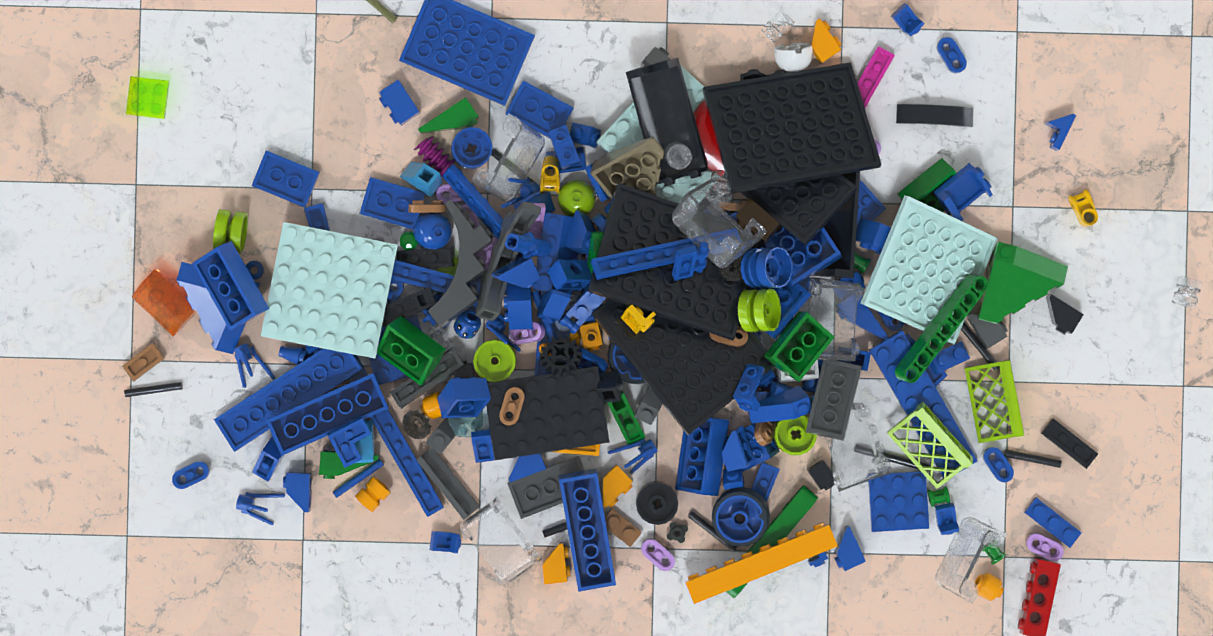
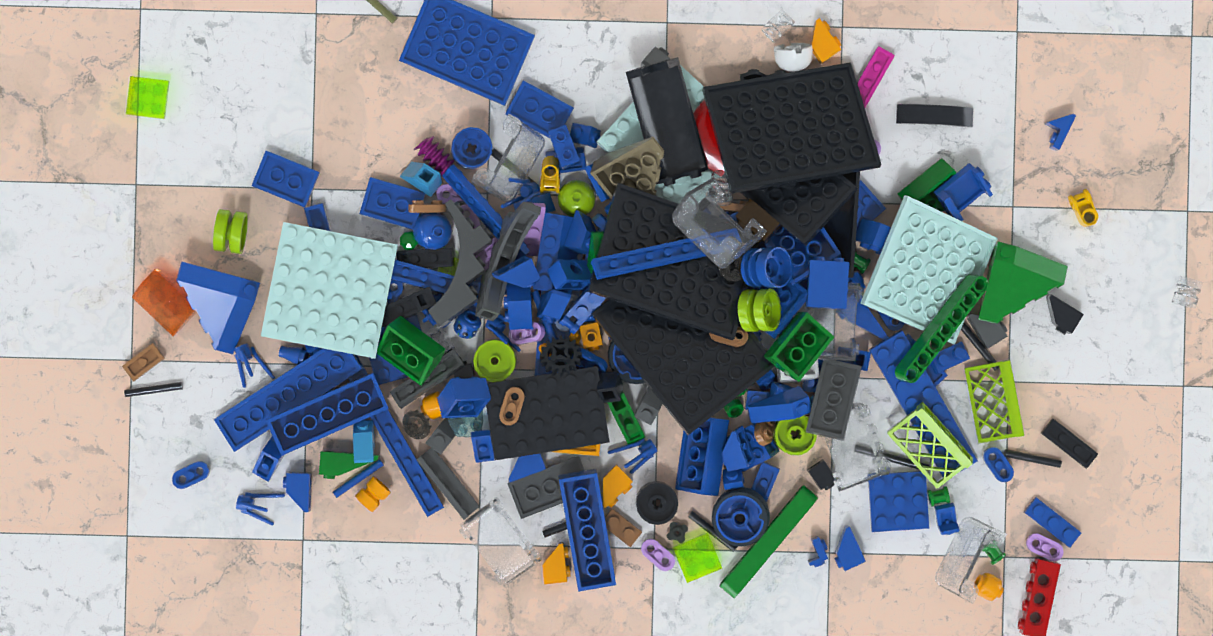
(230, 285): blue slope -> none
(259, 274): blue plate -> none
(345, 437): blue plate -> none
(399, 103): blue brick -> none
(445, 541): blue bracket -> none
(456, 117): green slope -> none
(528, 245): blue piece -> none
(634, 319): yellow bracket -> none
(677, 155): clear wheel -> none
(690, 260): blue plate -> none
(697, 557): none -> clear neon green plate
(734, 408): none -> green tile
(747, 387): blue bracket -> none
(761, 563): light orange brick -> none
(827, 283): none -> blue panel
(907, 20): blue bracket -> none
(951, 55): blue plate -> none

